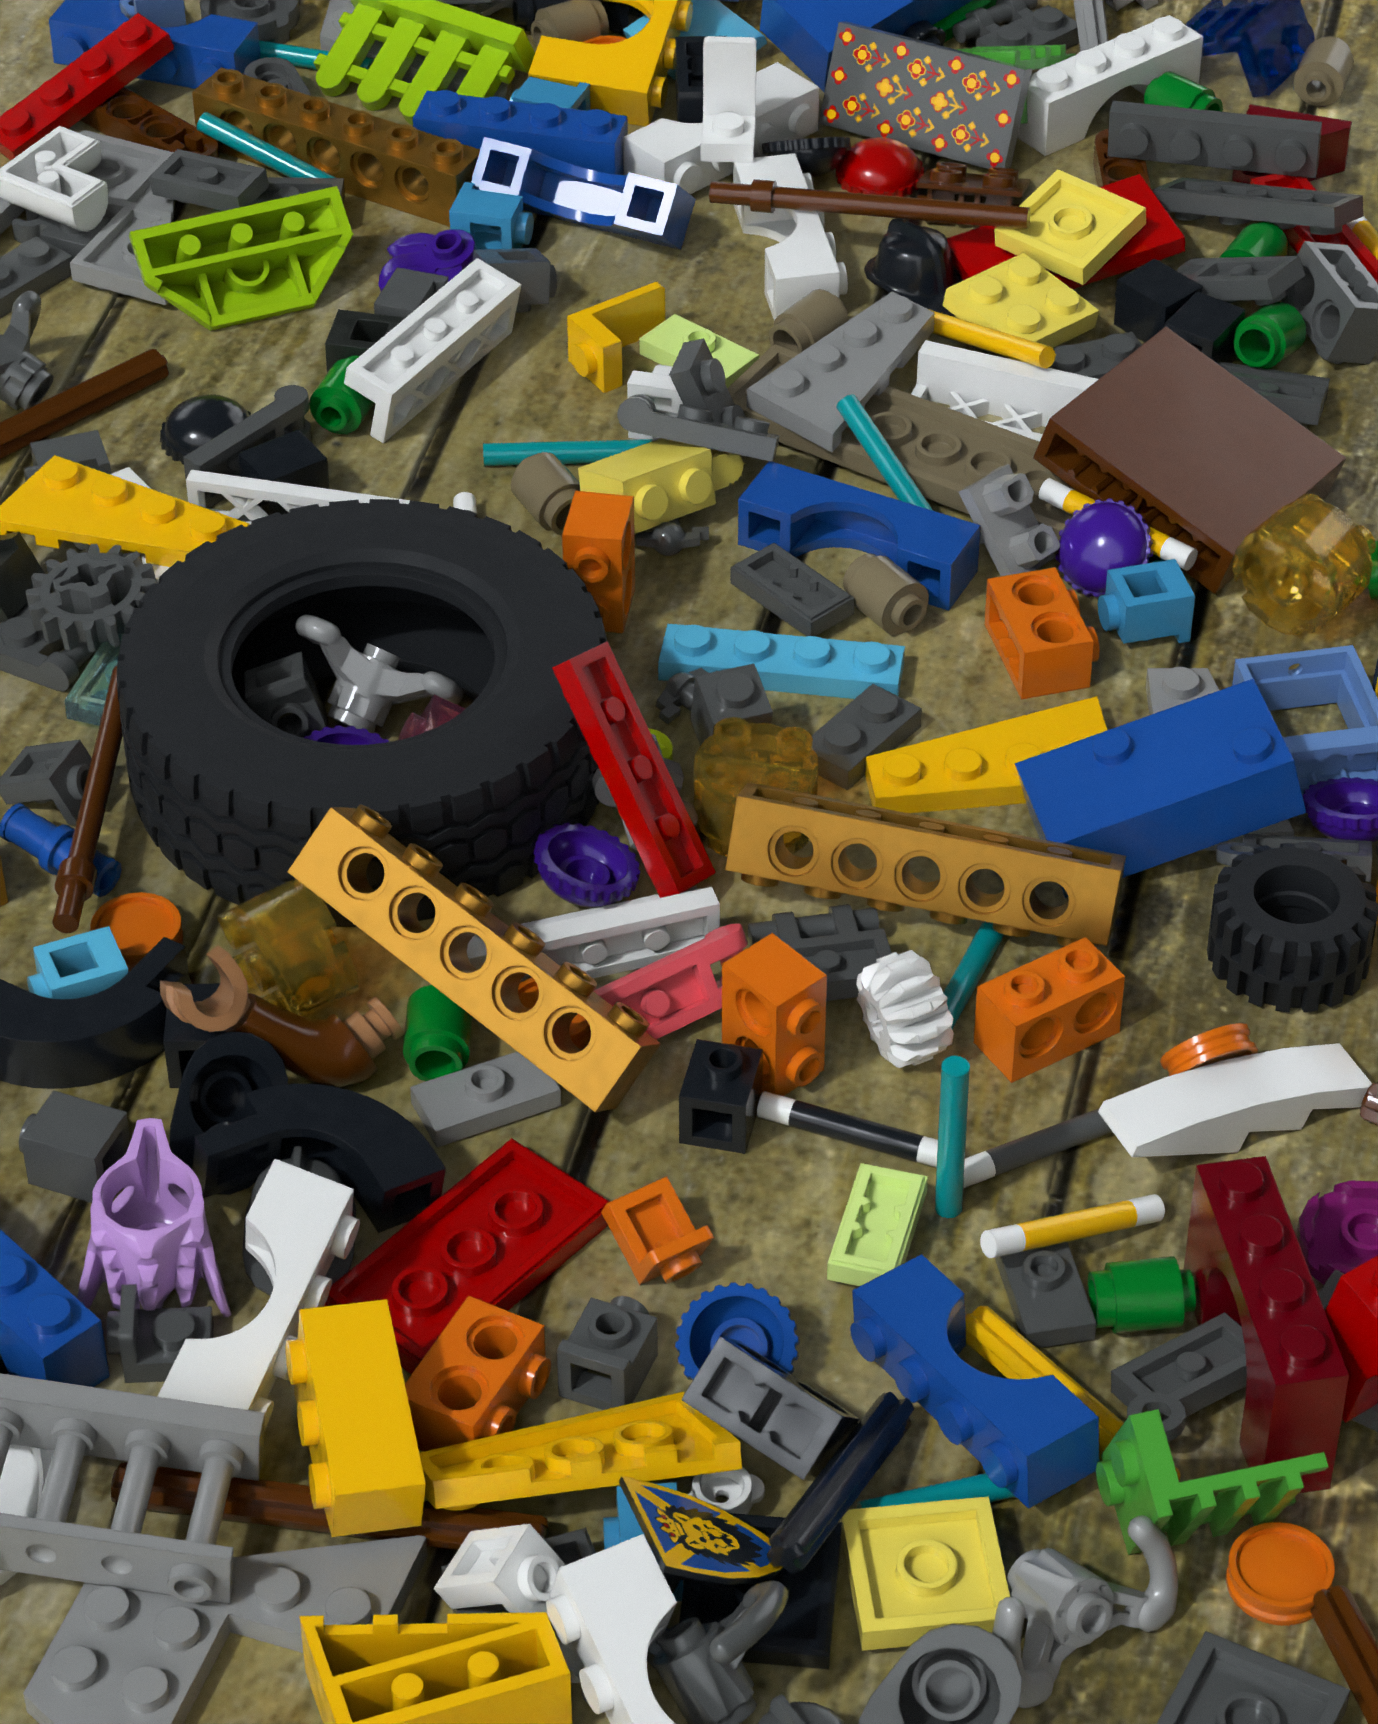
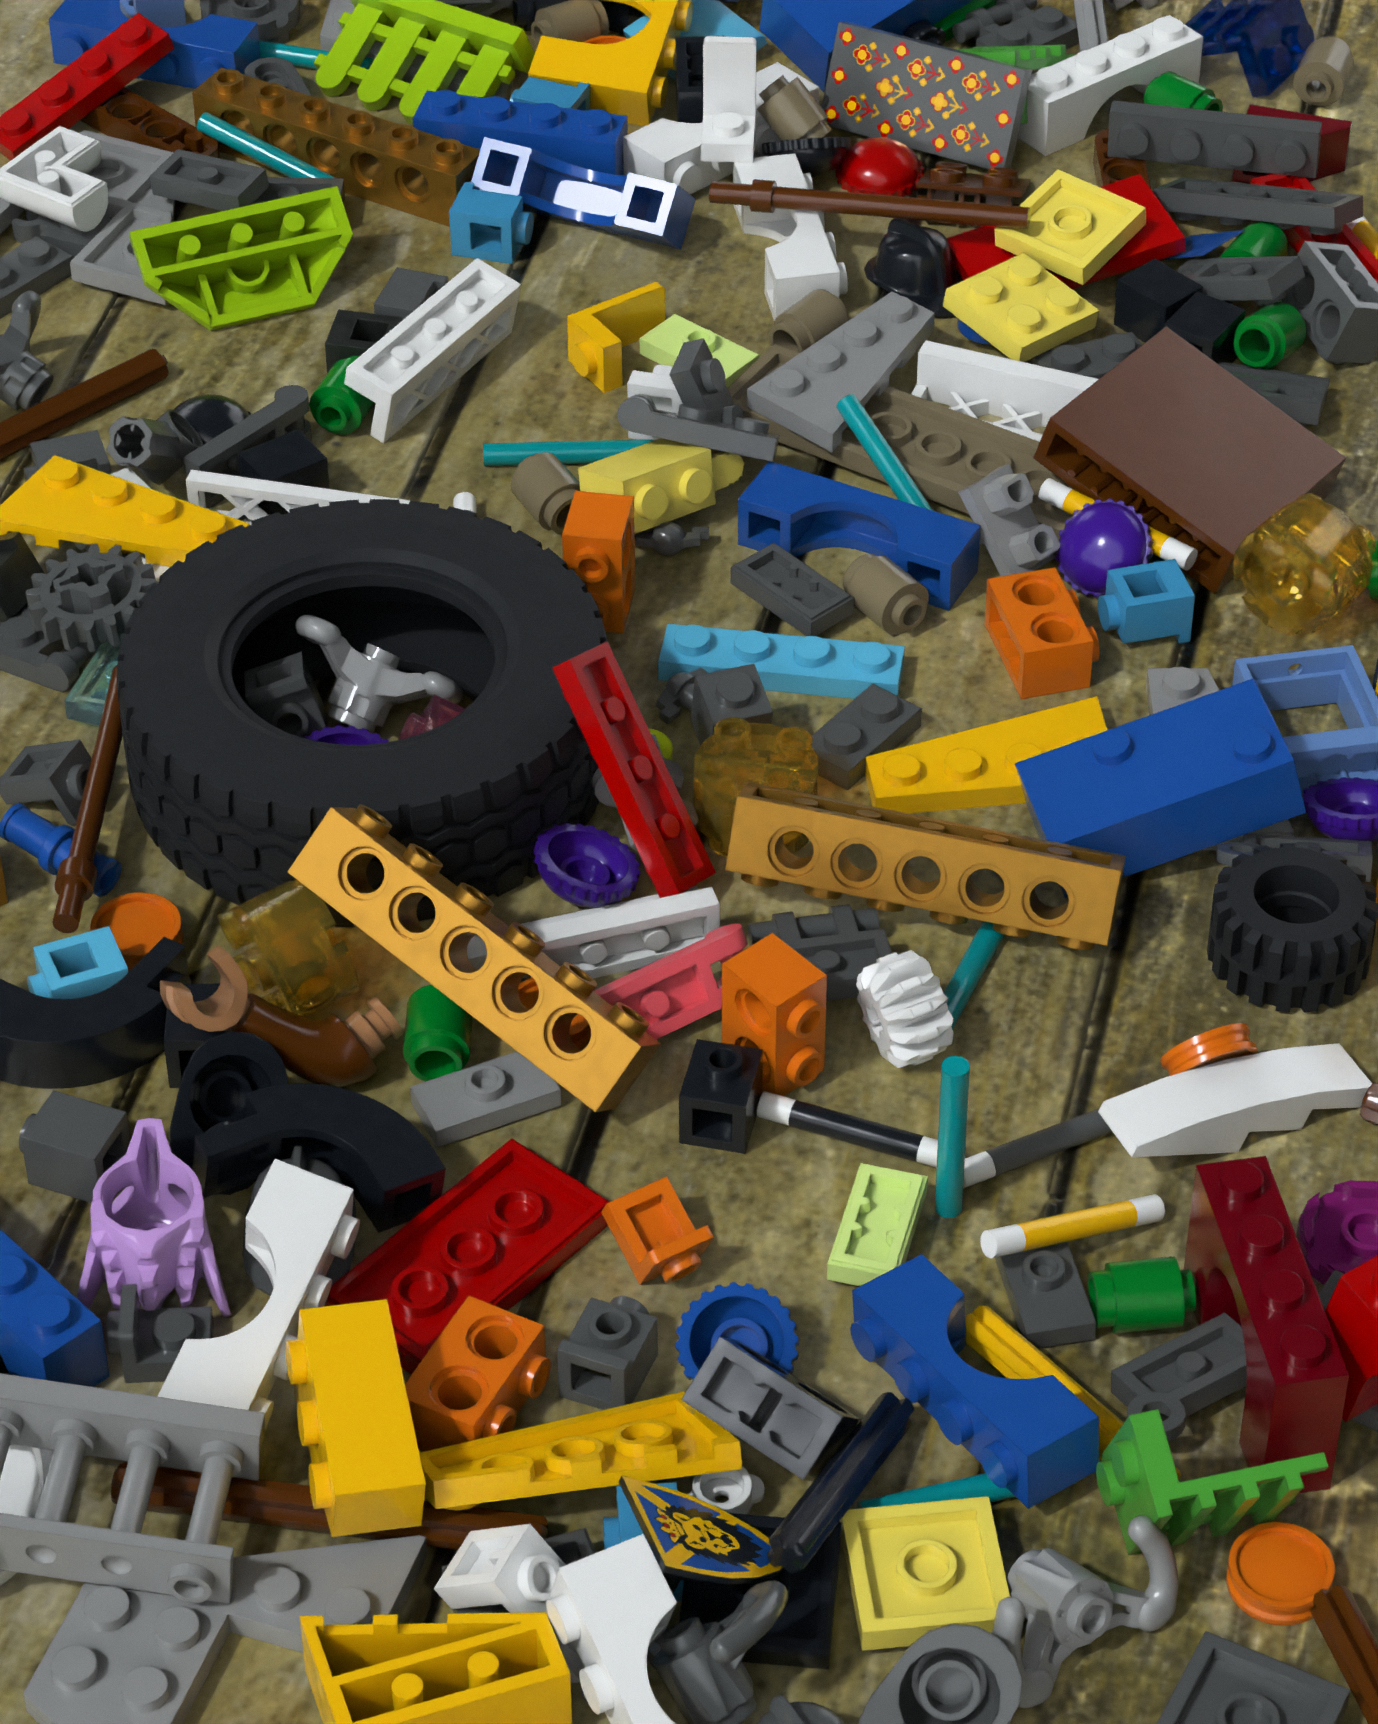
(153, 445): none -> dark grey piece
(429, 253): dark purple plate -> none
(526, 267): dark grey brick -> none
(792, 111): none -> dark tan brick
(993, 340): yellow bar -> none
(1048, 1009): orange brick -> none
(1202, 244): none -> blue sticker

